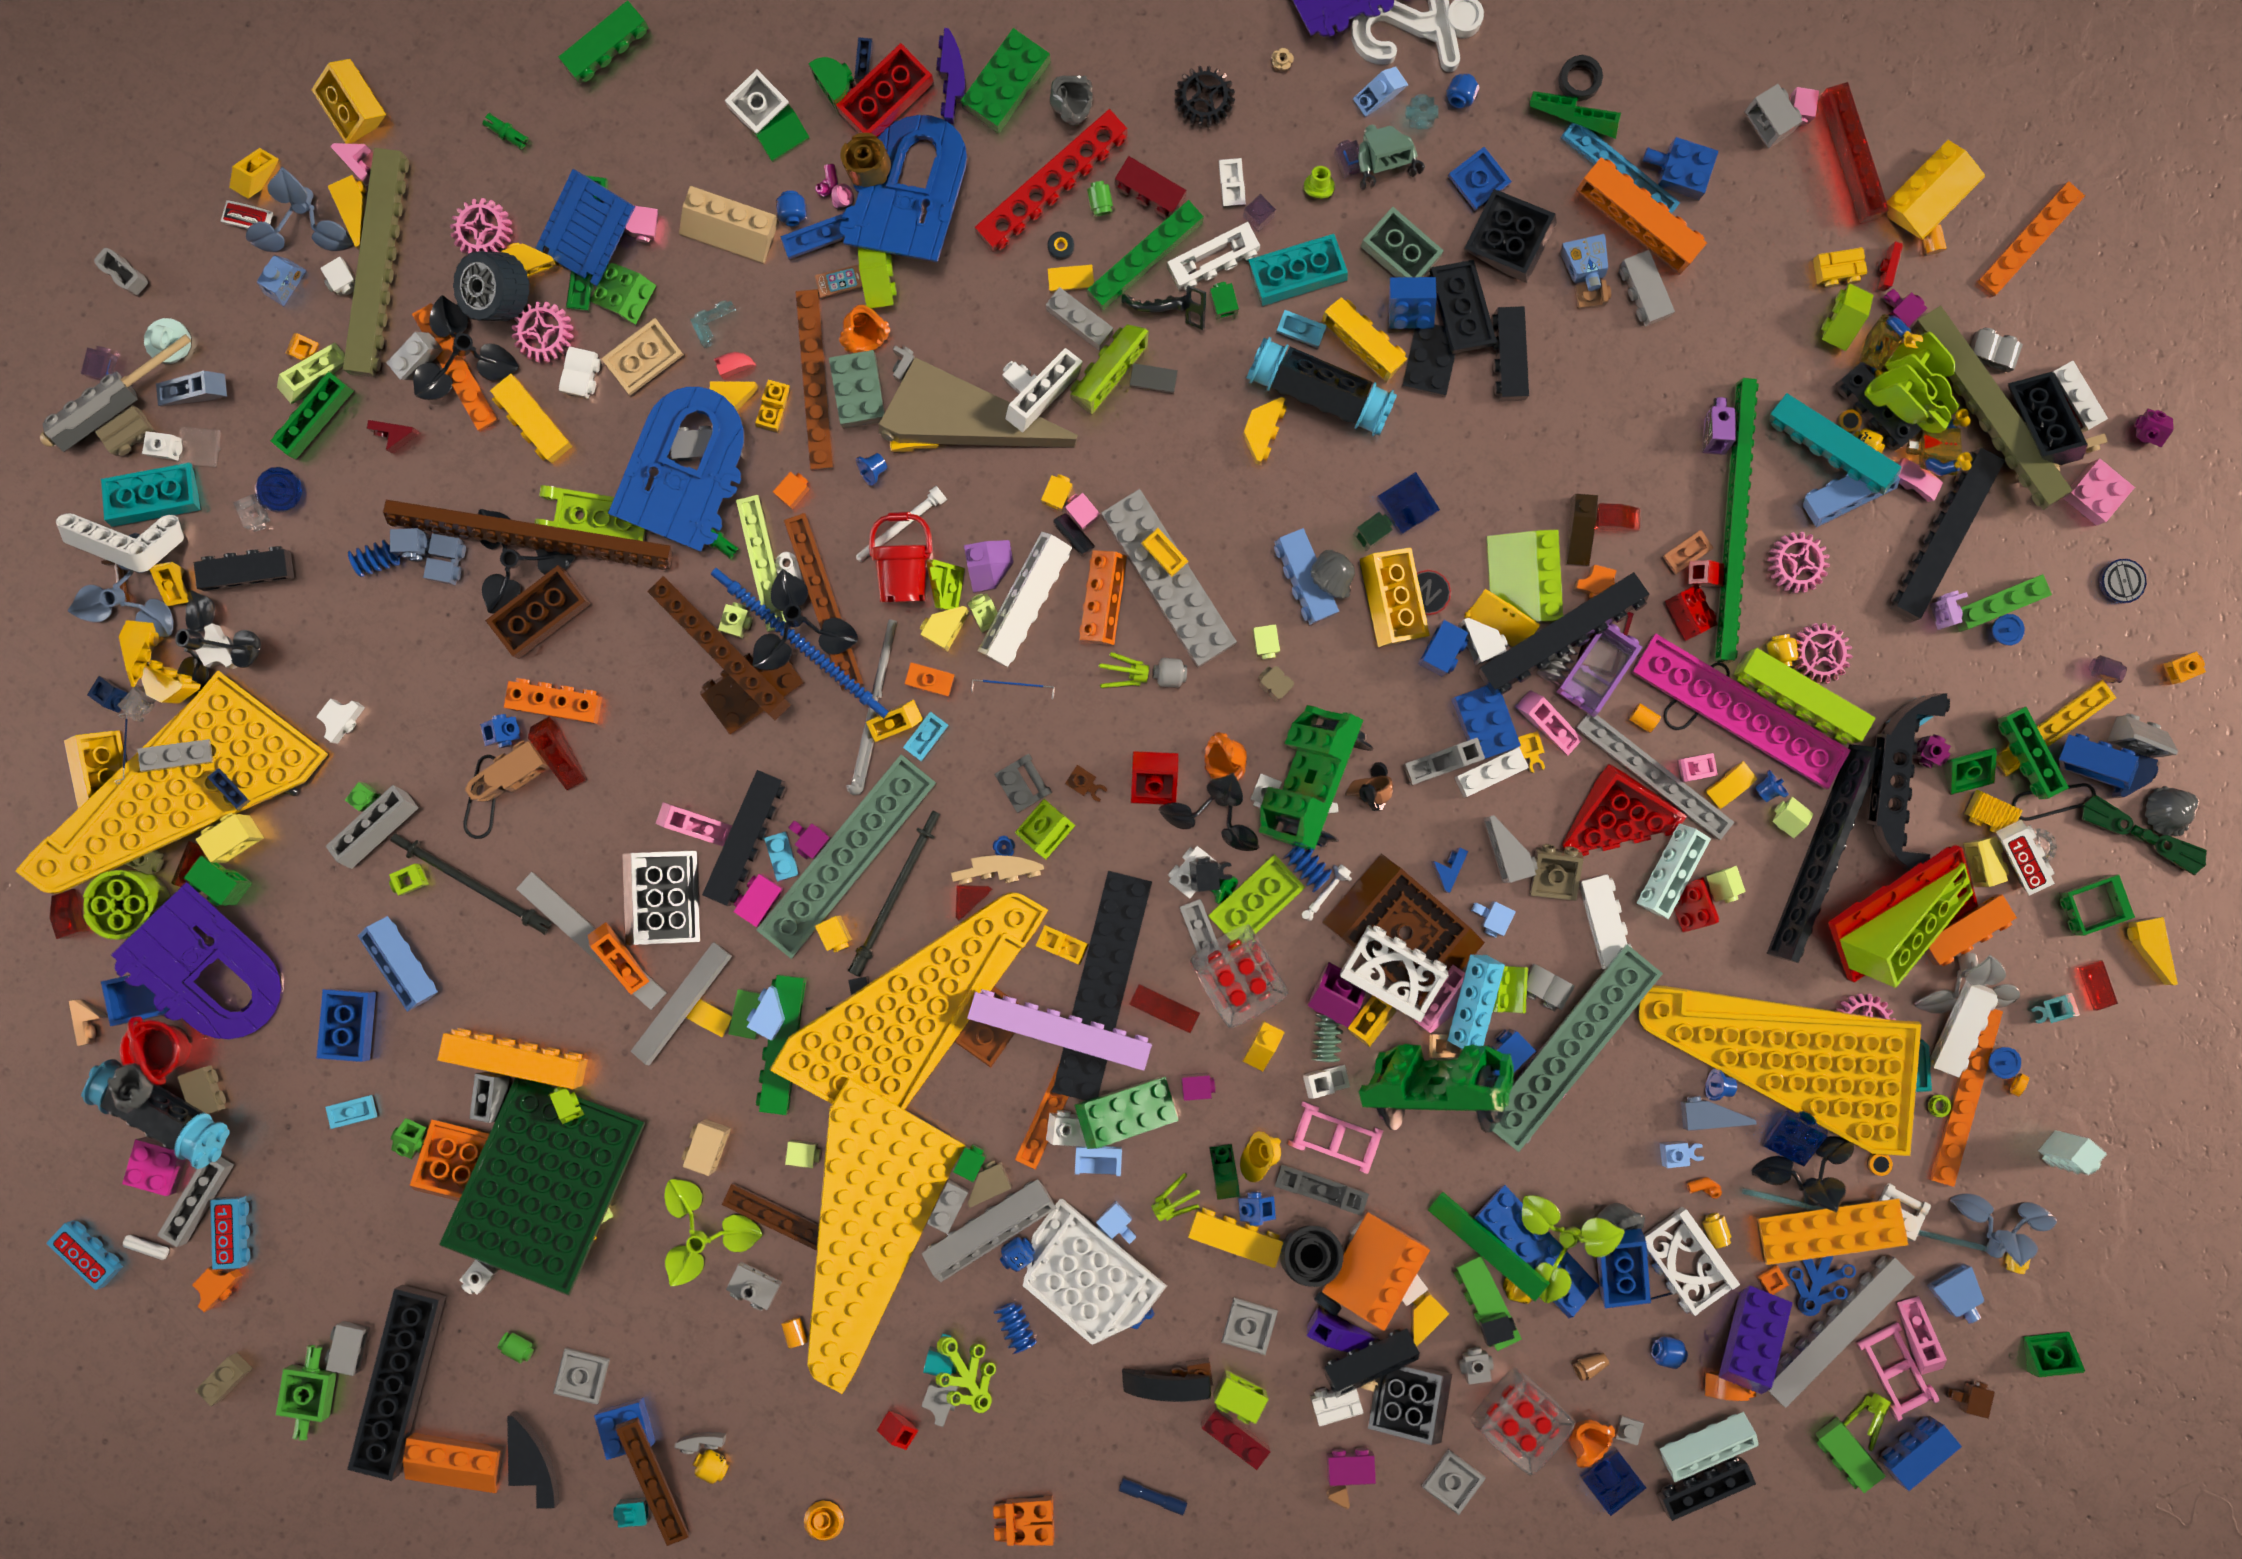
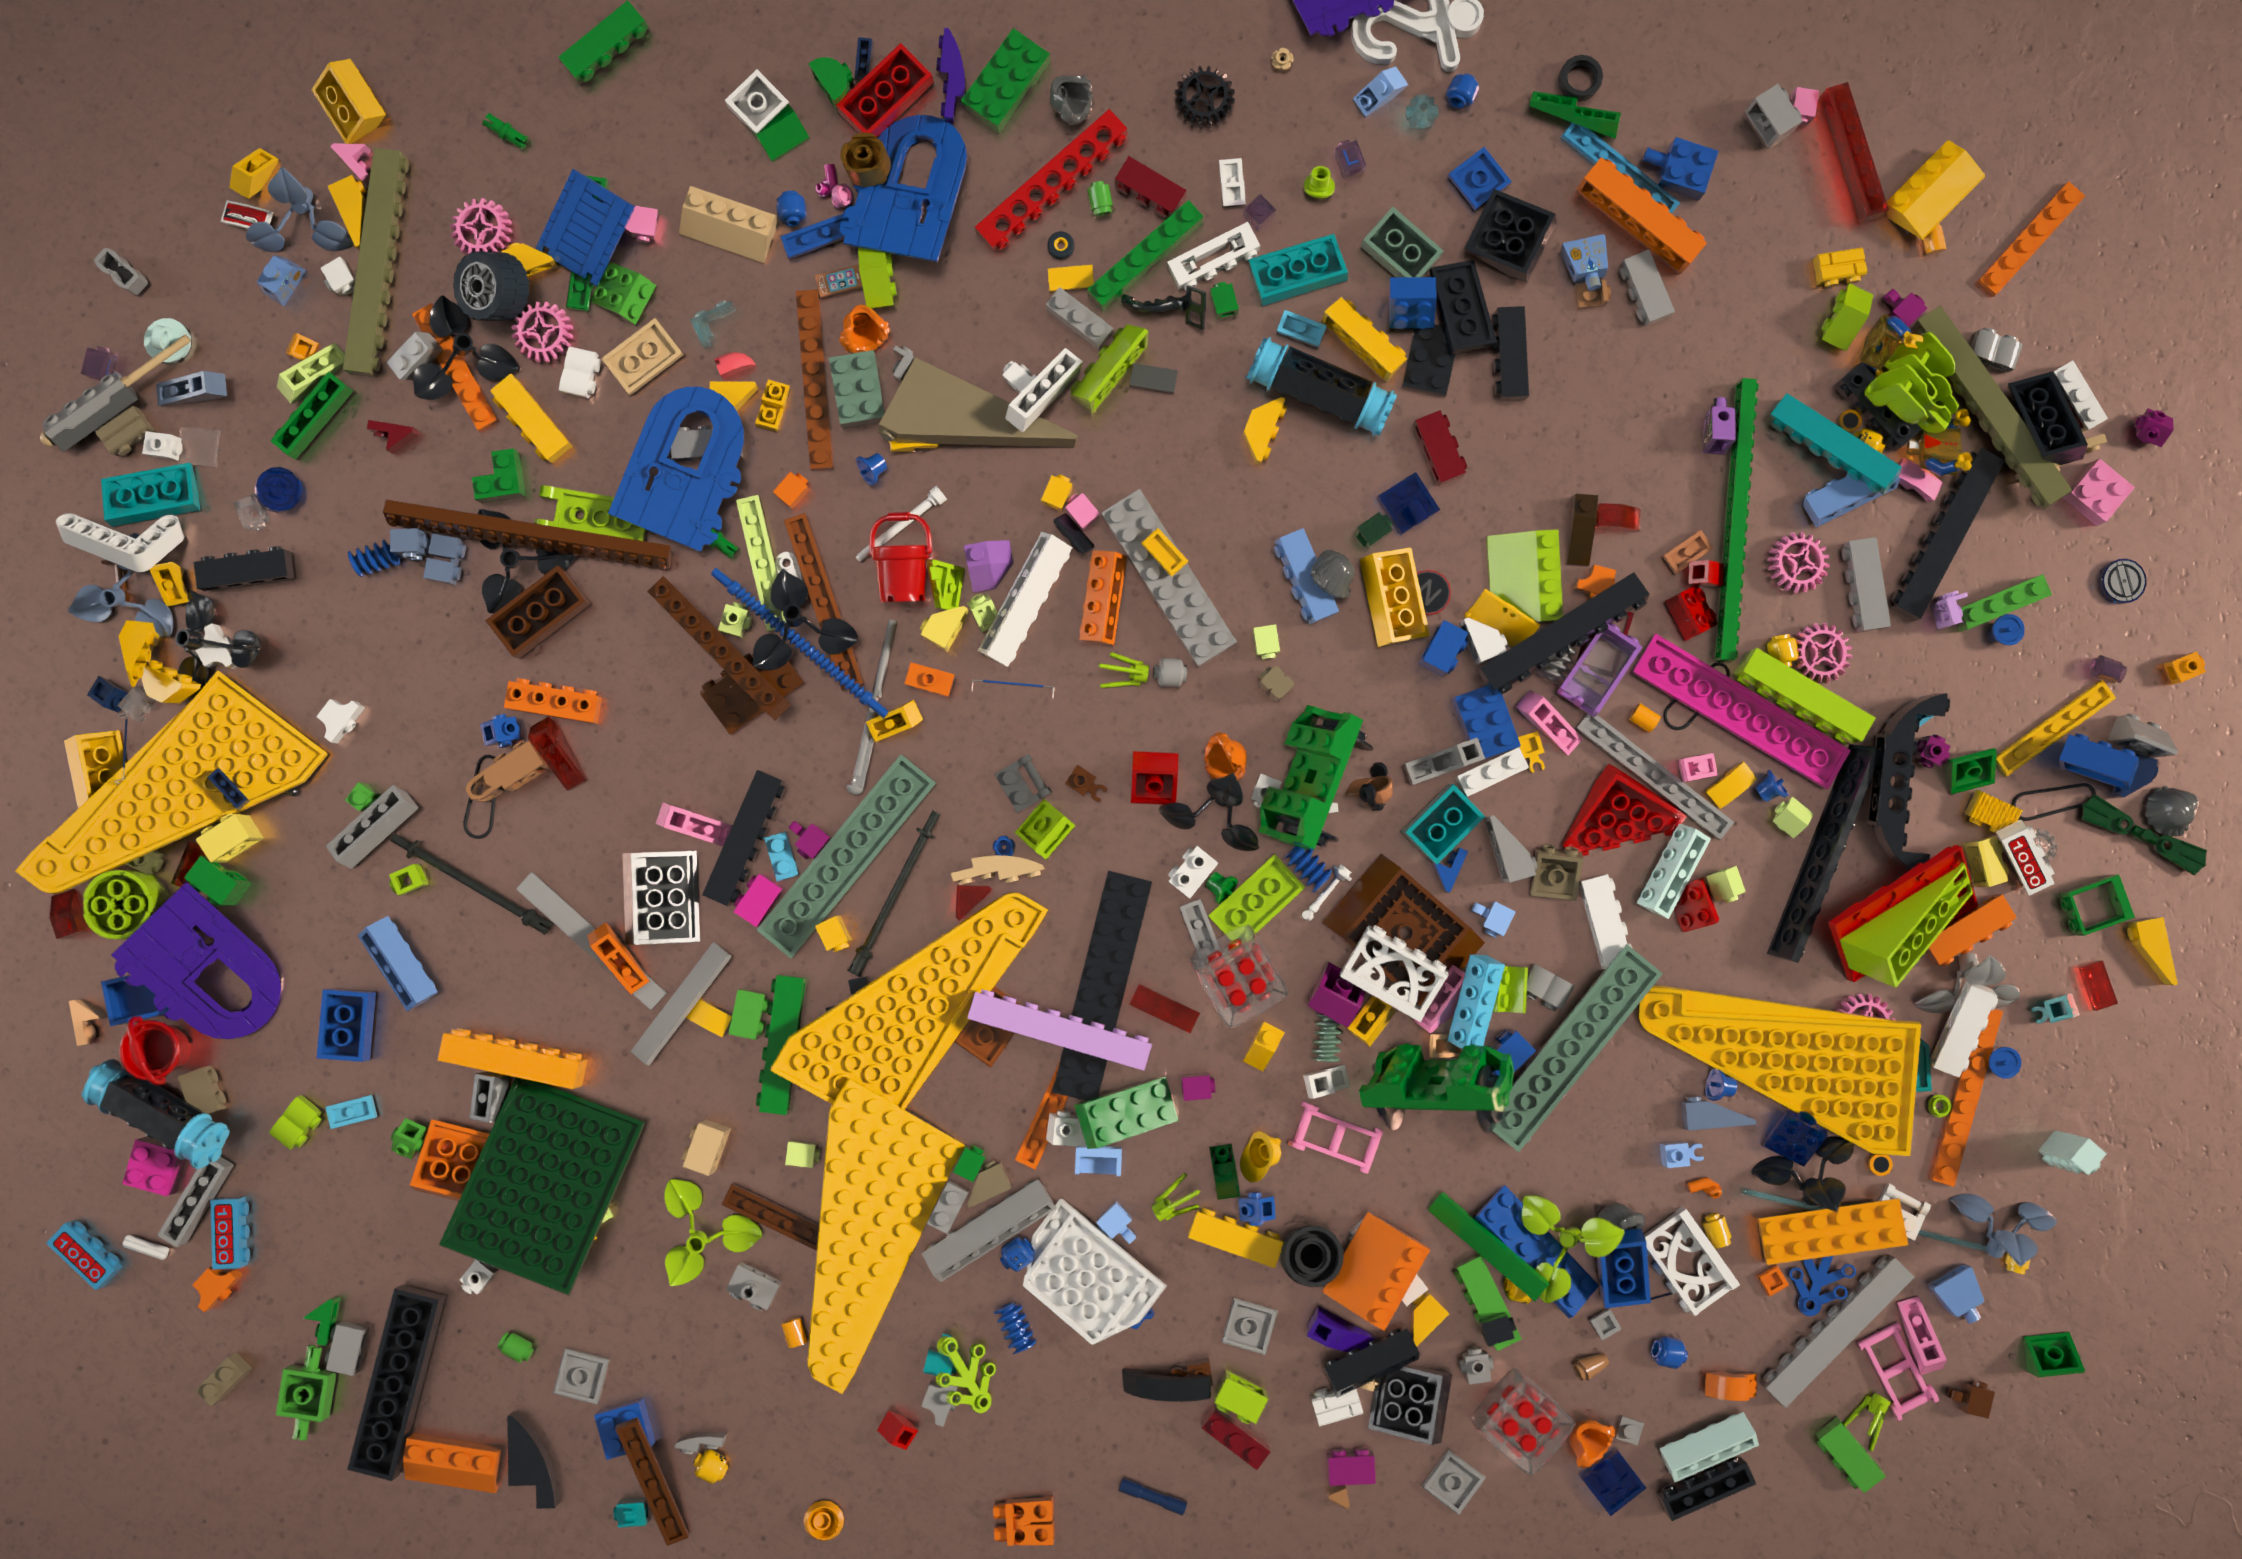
(129, 1087): dark grey hair -> none
(175, 755): light grey plate -> none
(296, 1122): none -> lime brick
(327, 1316): none -> green slope
(505, 482): none -> green brick
(565, 1104): lime brick -> none
(769, 1014): light blue slope -> none
(925, 736): medium azure plate -> none
(1062, 944): yellow slope -> none
(1206, 873): black brick -> none
(1322, 1189): dark grey slope -> none
(1329, 1304): black wheel -> none
(1386, 150): sand green torso -> none
(1440, 447): none -> dark red brick
(1443, 823): none -> teal slope
(1605, 1324): none -> light grey plate
(1755, 1340): dark purple brick -> none
(1866, 585): none -> light grey brick
(1889, 266): red plate -> none
(1919, 1452): blue piece -> none
(2019, 1084): light orange tile -> none
(2032, 753): green brick -> none

